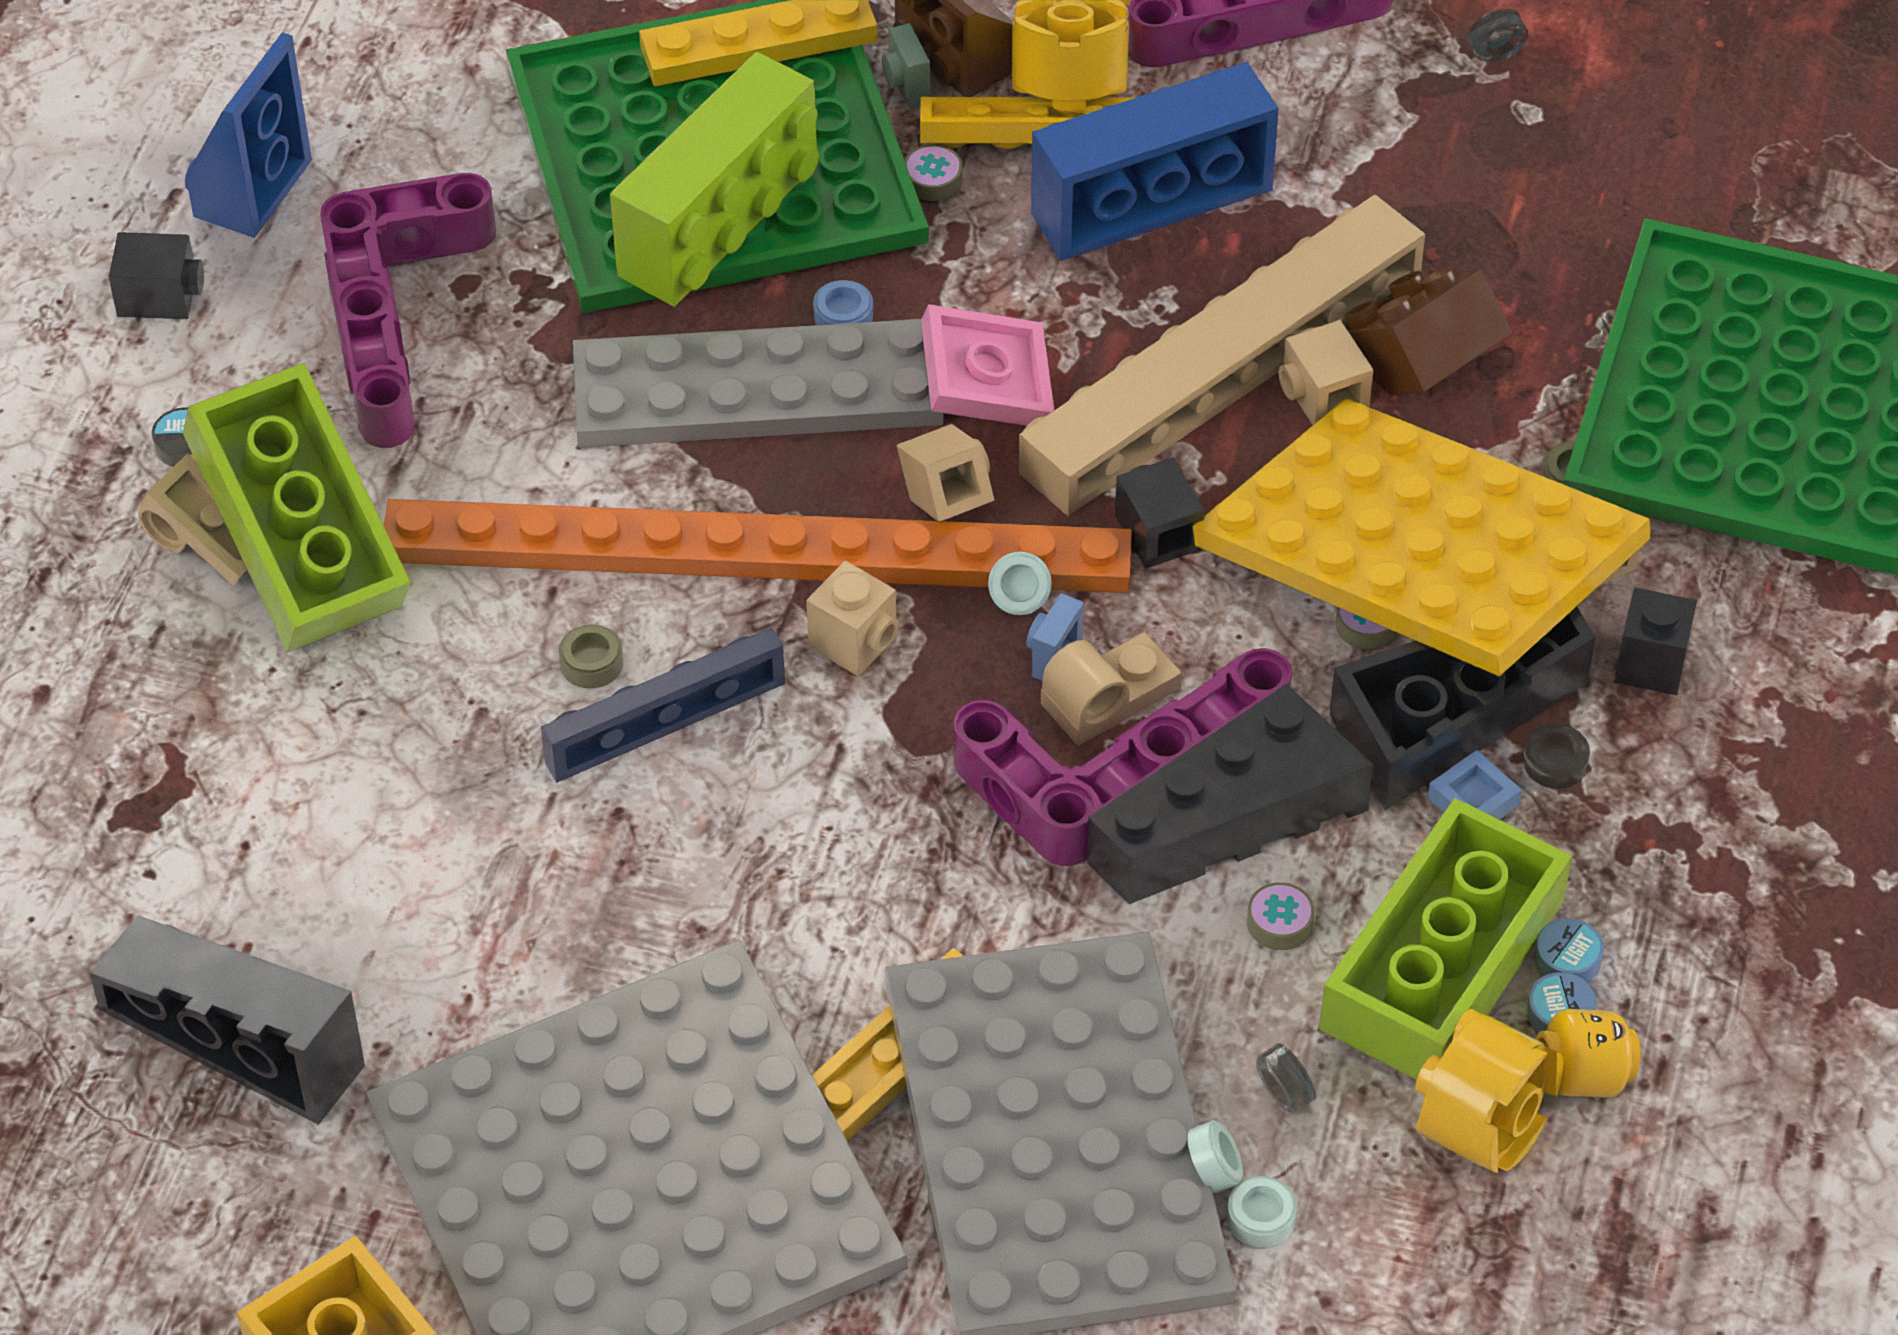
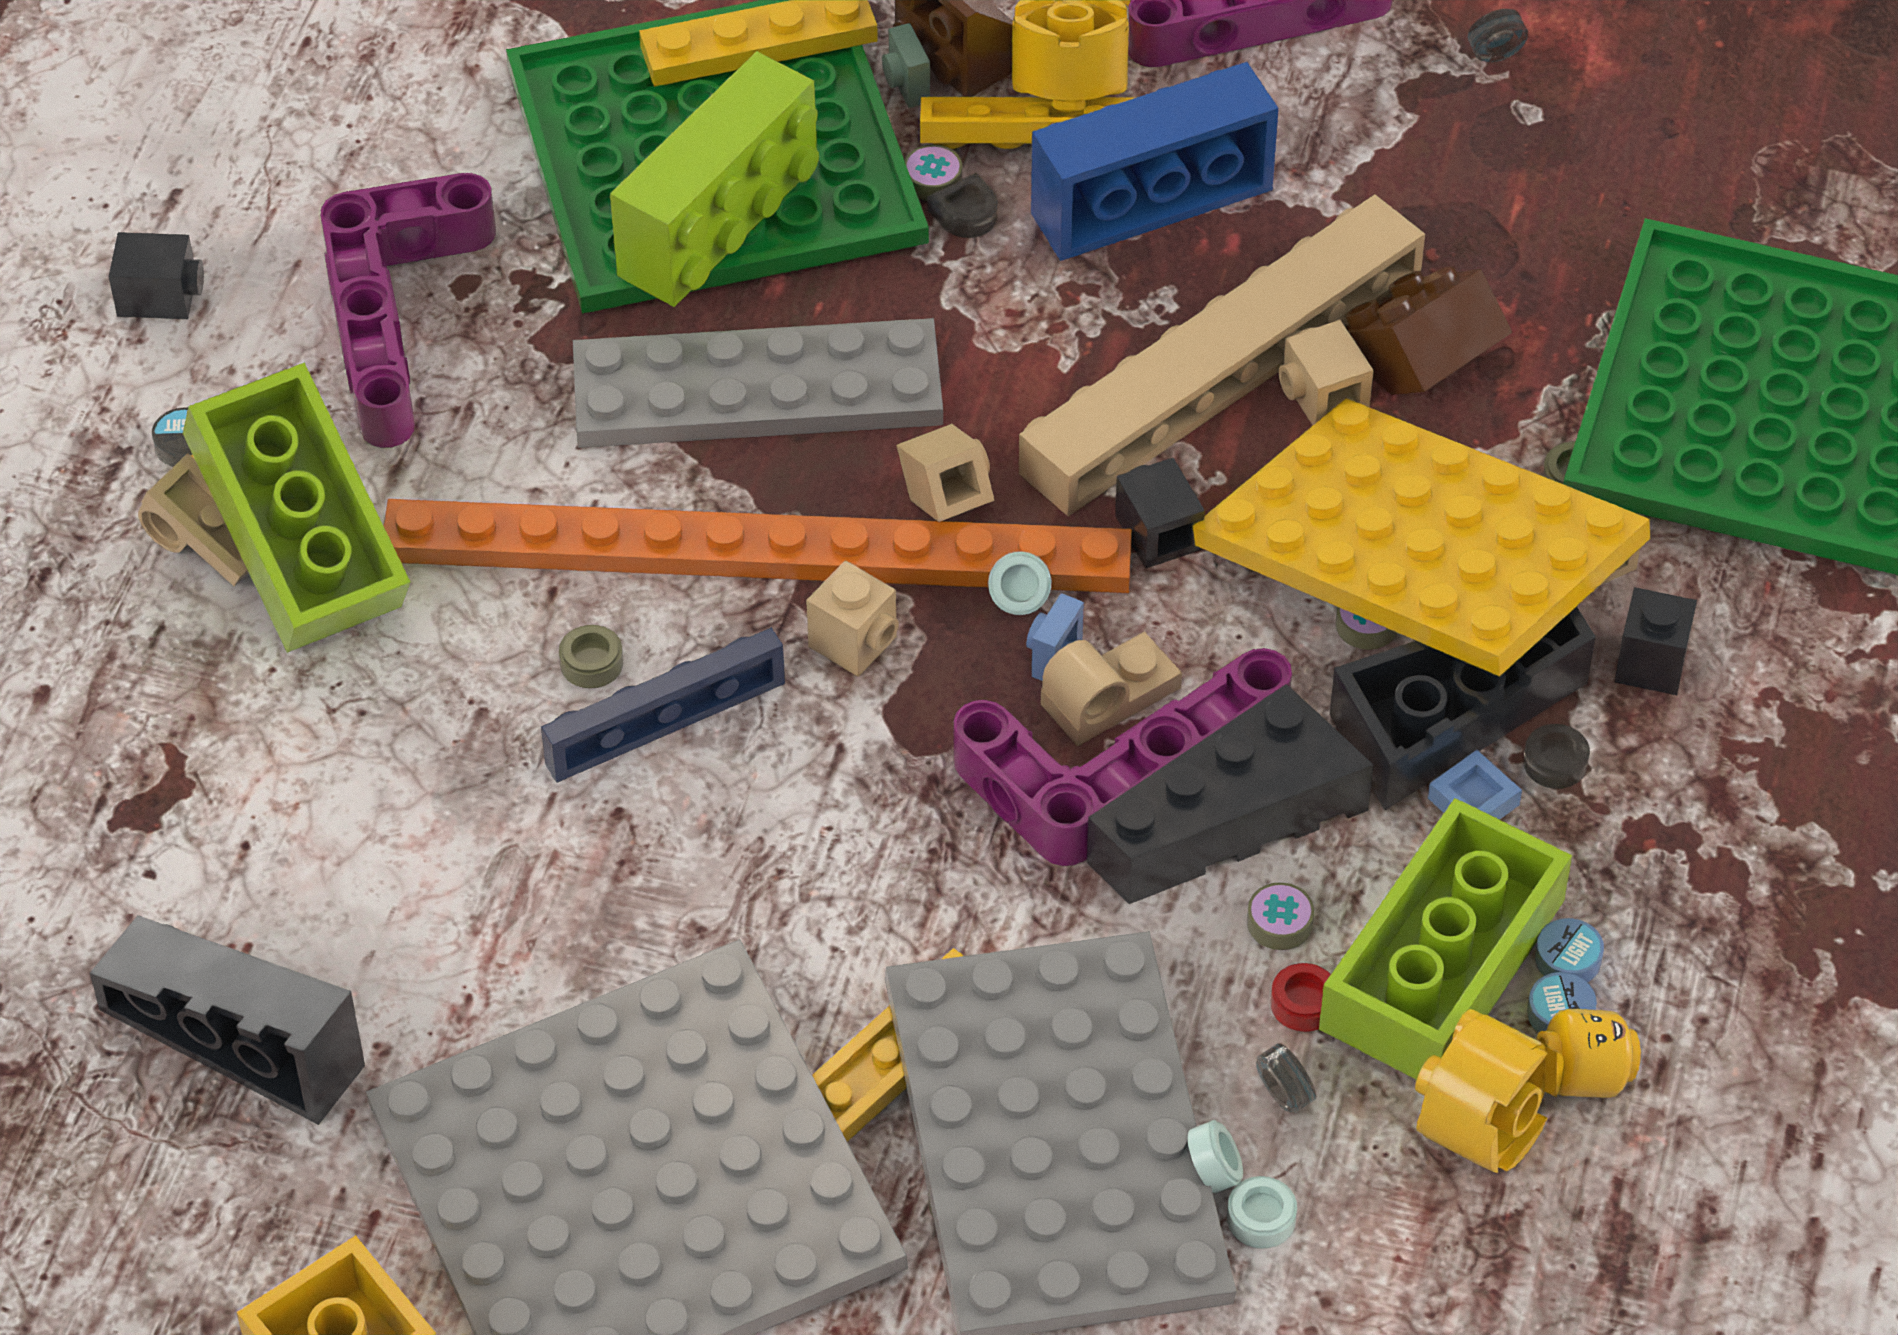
(254, 147): blue slope -> none
(842, 303): medium blue tile -> none
(965, 207): none -> clear smoke tile
(986, 365): bright pink plate -> none
(1298, 996): none -> red tile

